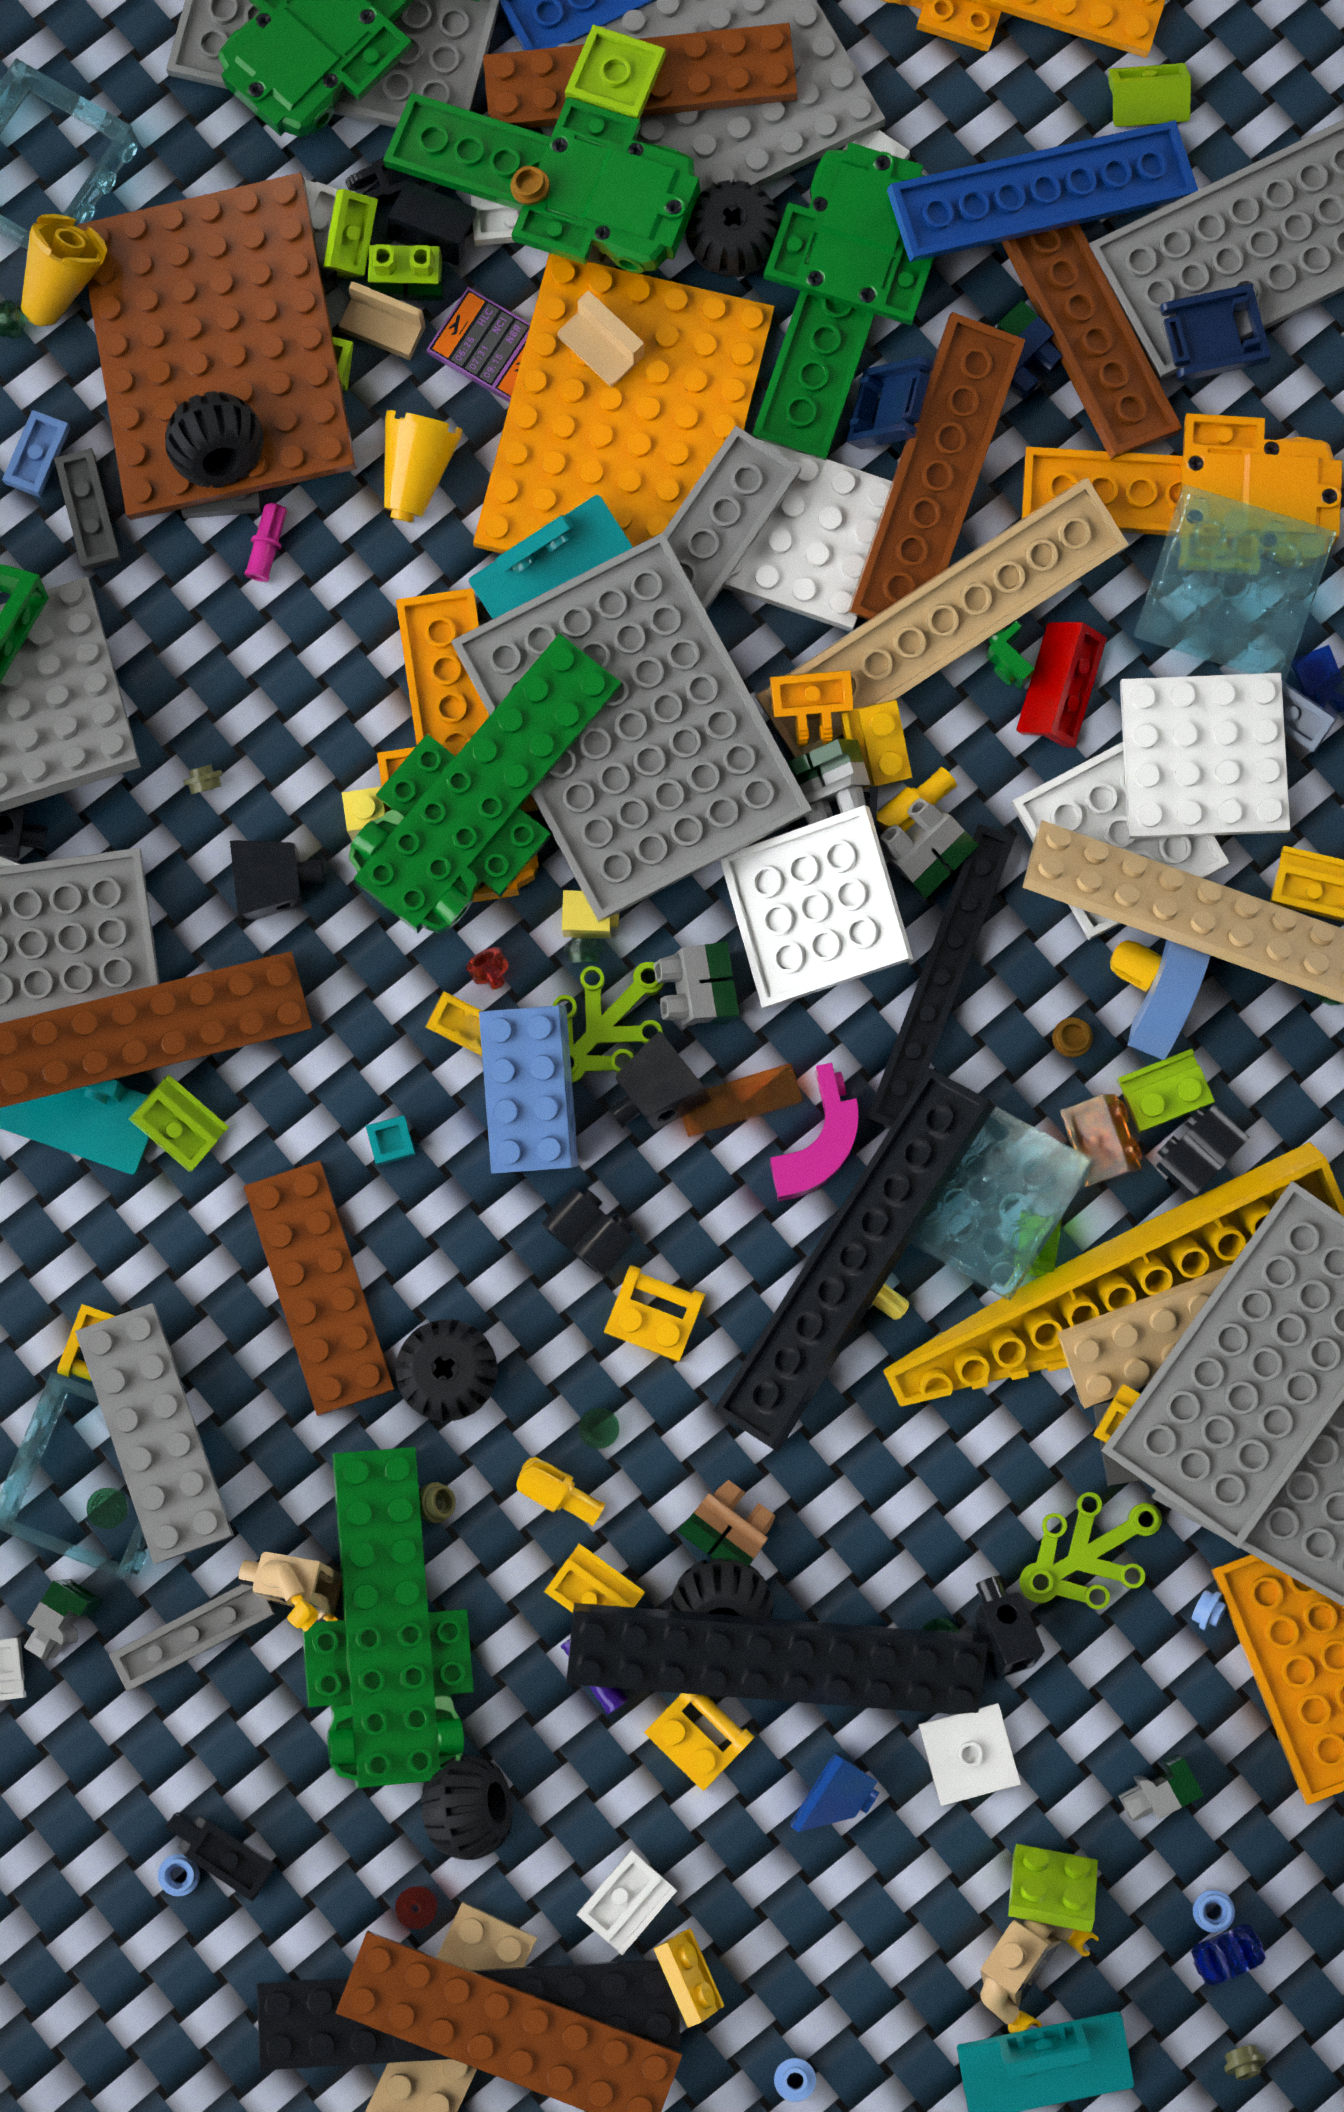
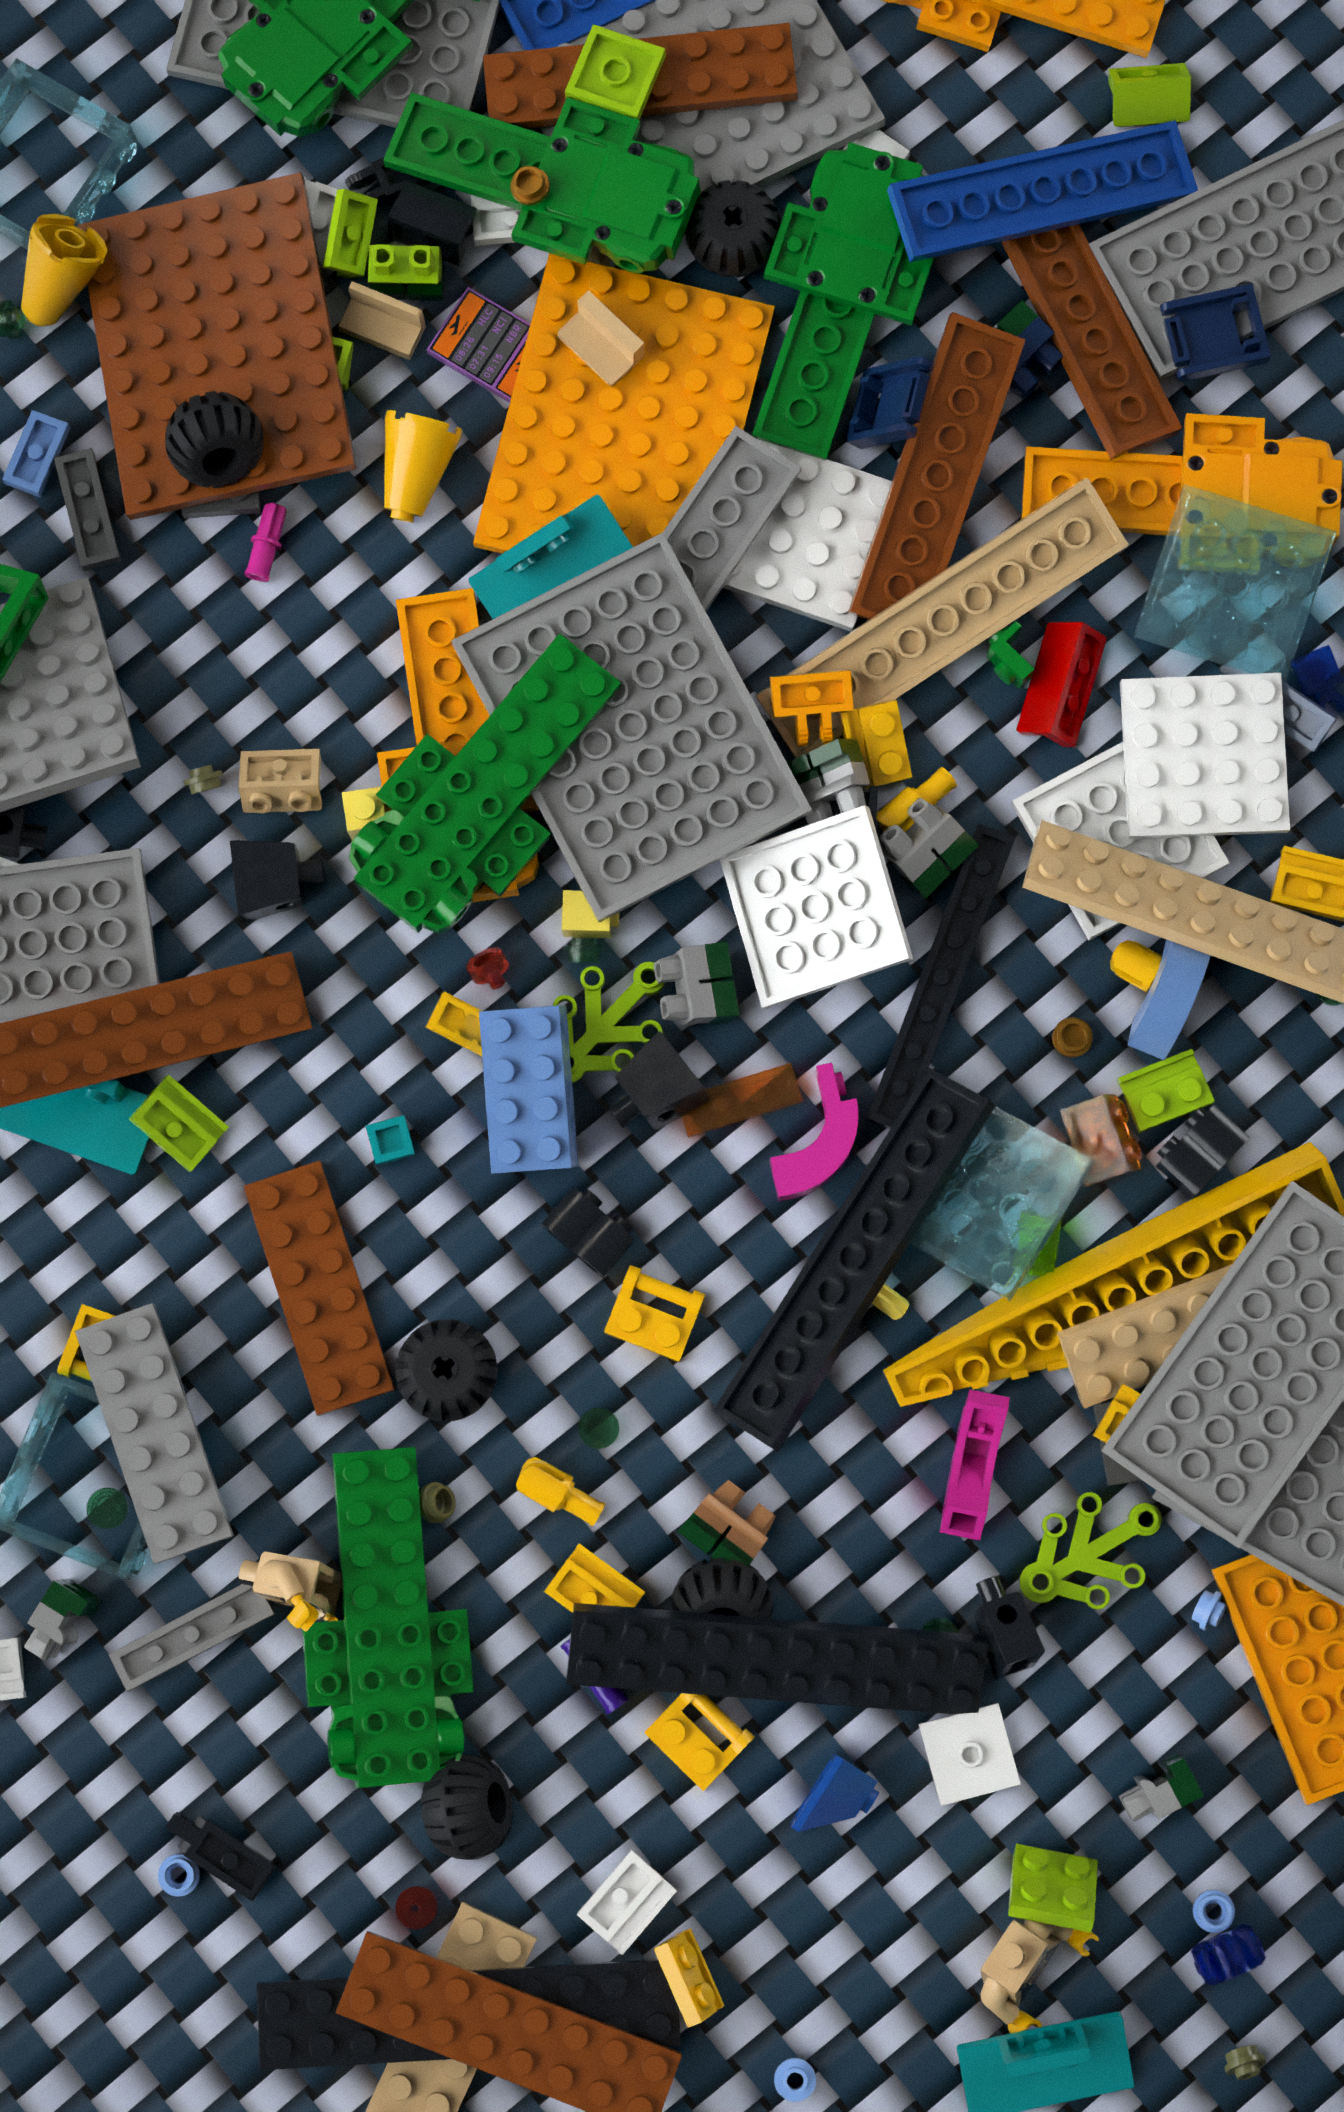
(280, 780): none -> tan bracket
(973, 1464): none -> dark pink arch

